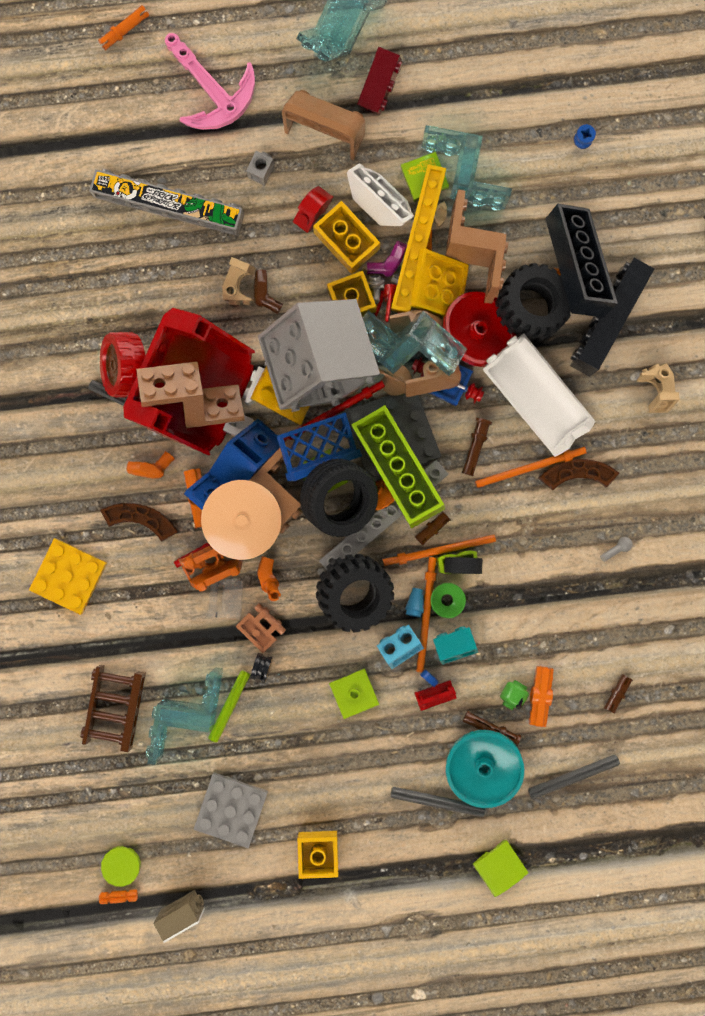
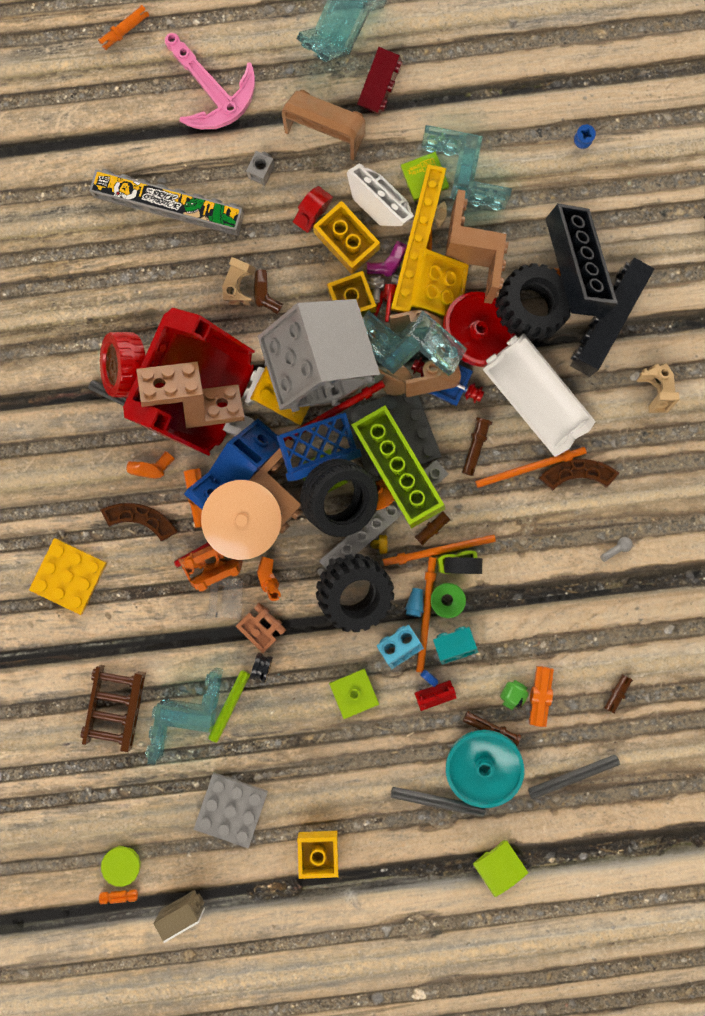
(381, 544): none -> yellow tile

